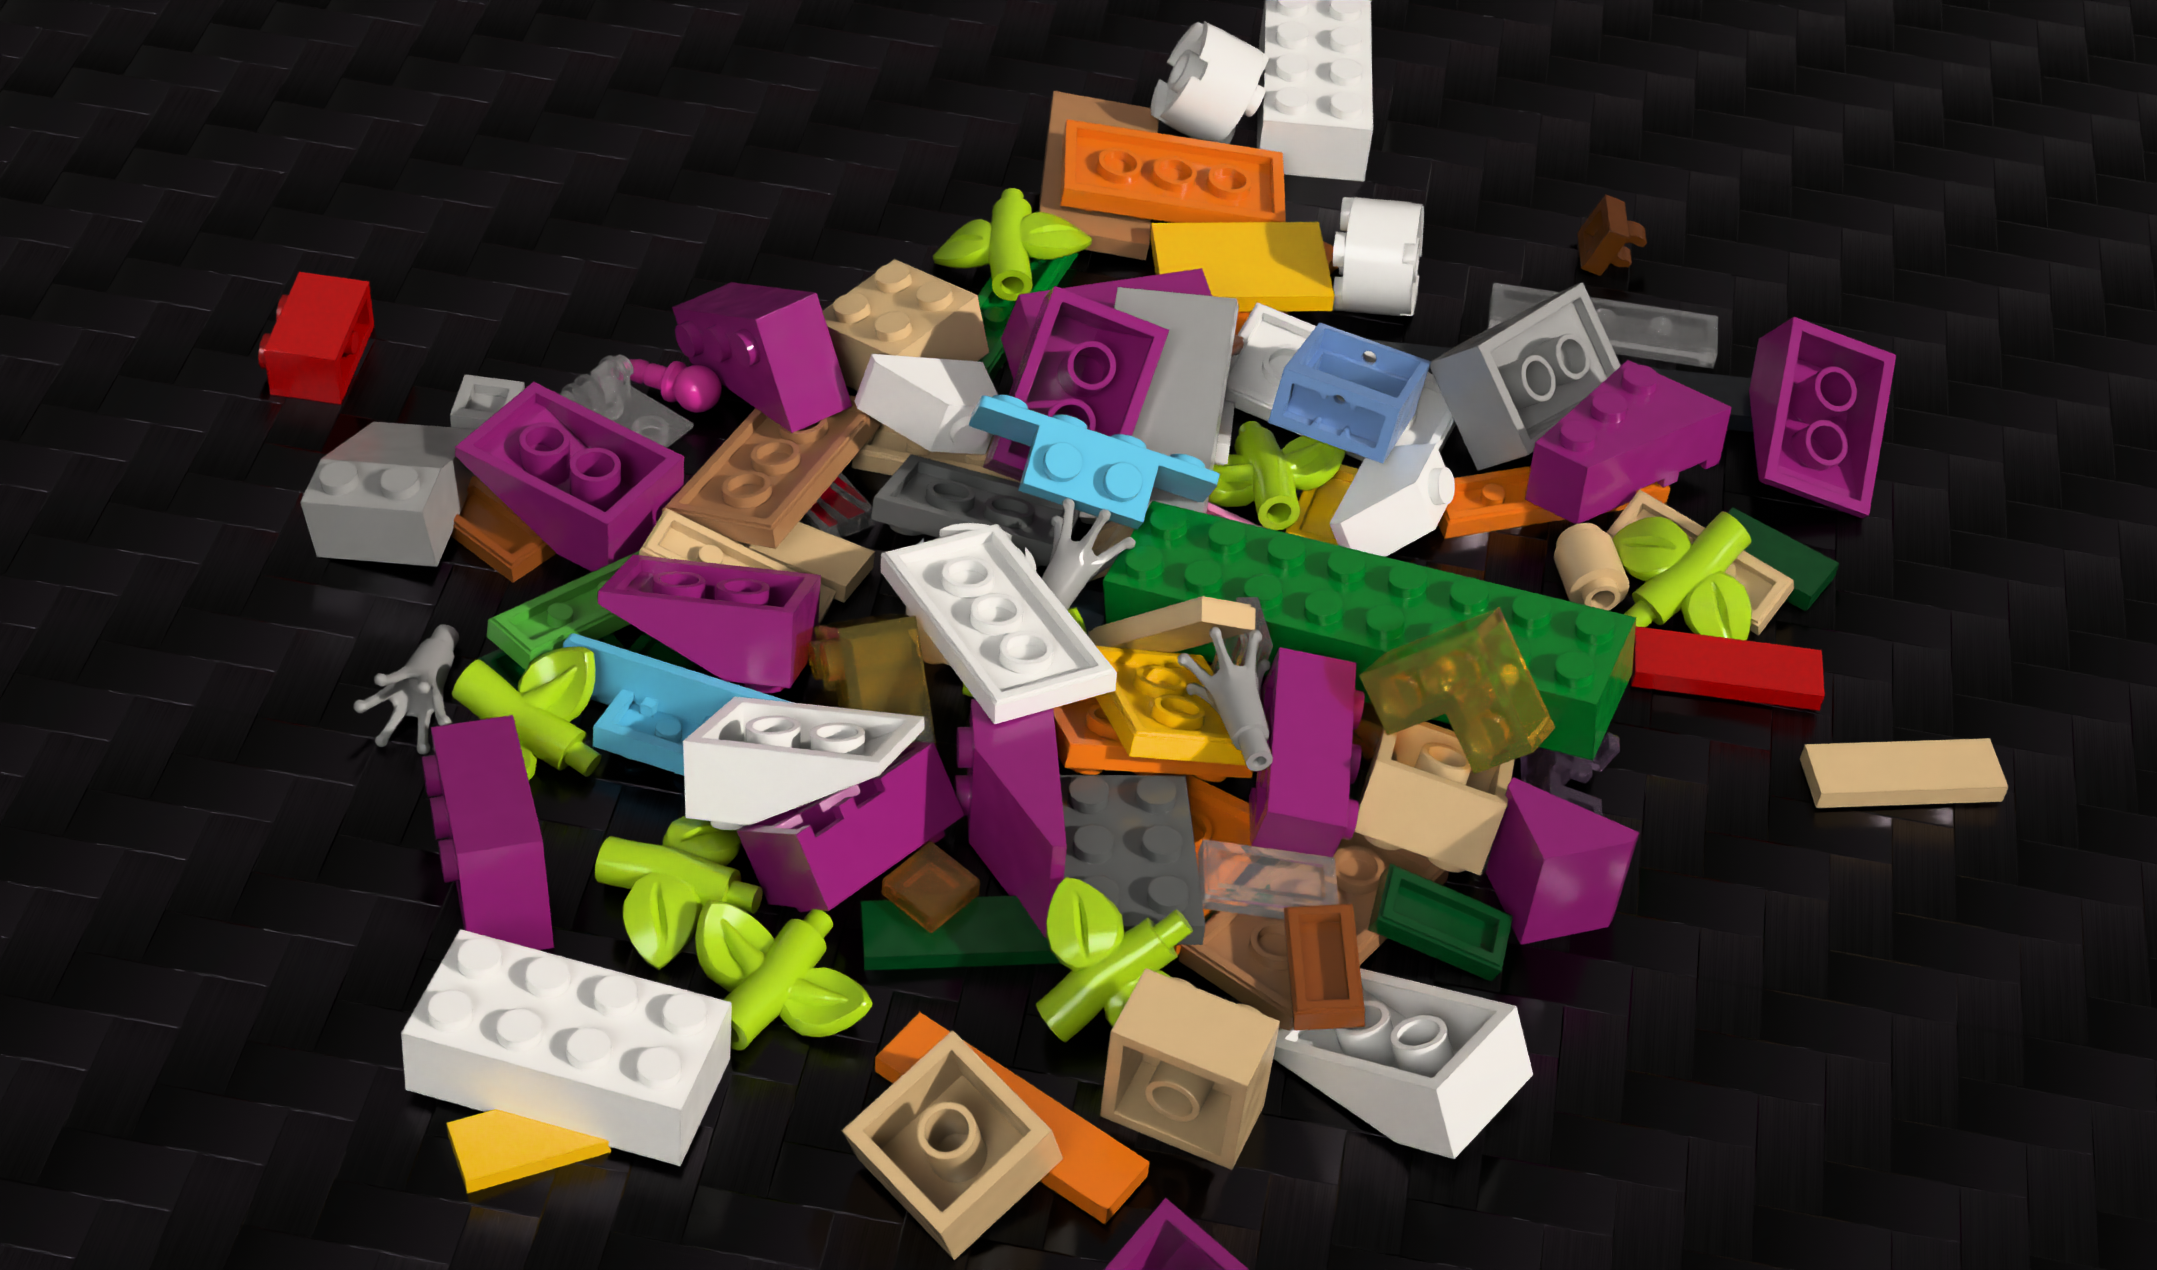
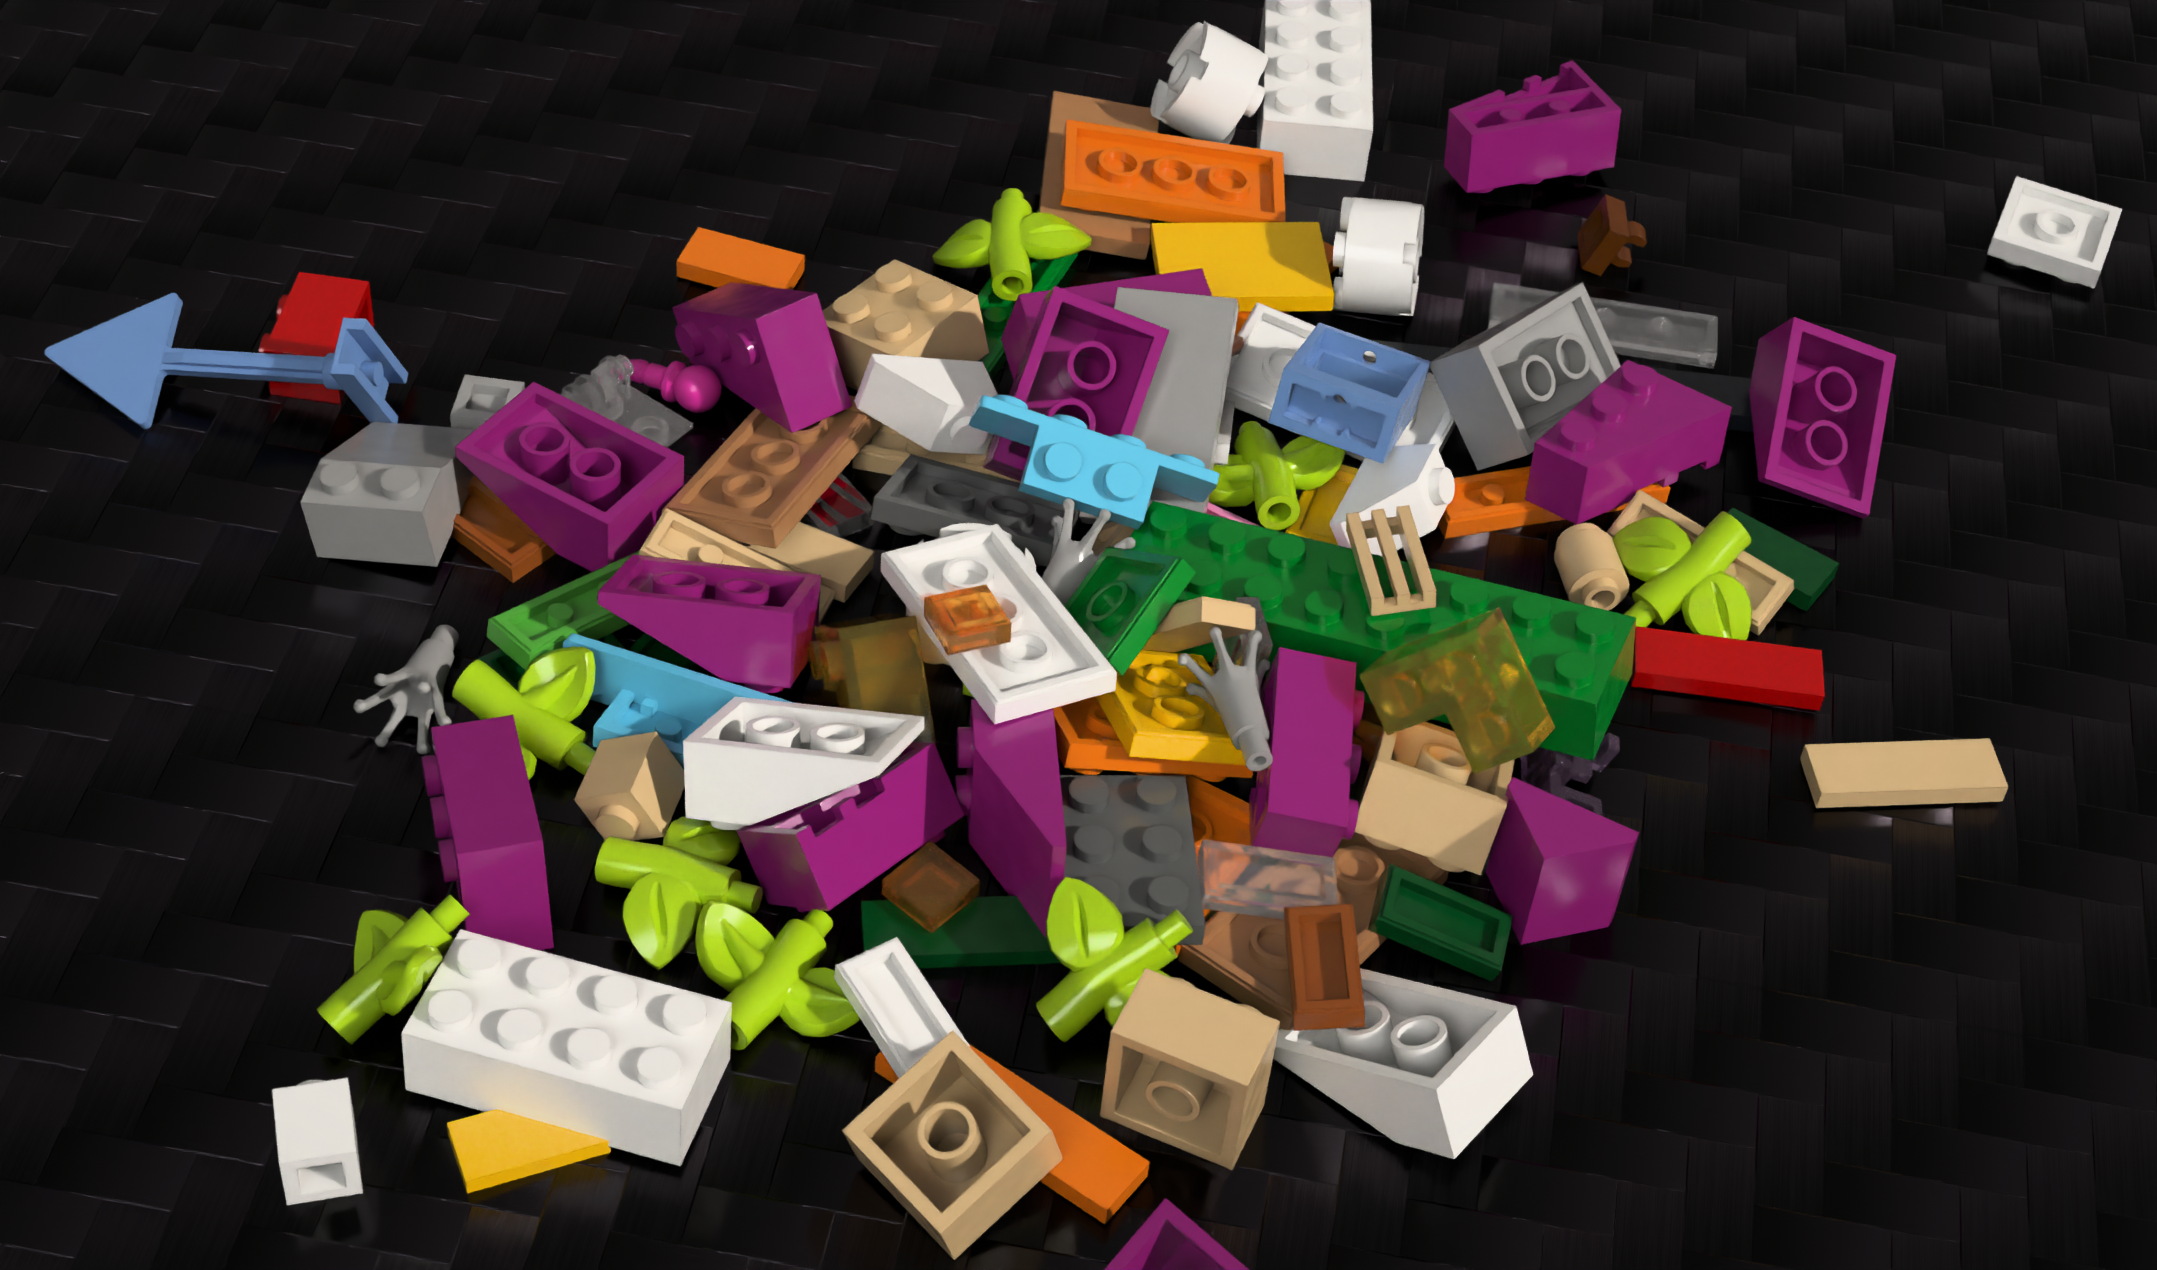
(133, 354): none -> medium blue piece
(317, 1141): none -> white brick
(390, 965): none -> lime plant
(631, 787): none -> tan brick
(723, 259): none -> orange tile
(895, 1003): none -> white tile
(967, 619): none -> clear orange tile
(1127, 600): none -> green tile
(1383, 529): none -> tan tile
(1533, 133): none -> magenta wedge
(2054, 232): none -> white plate

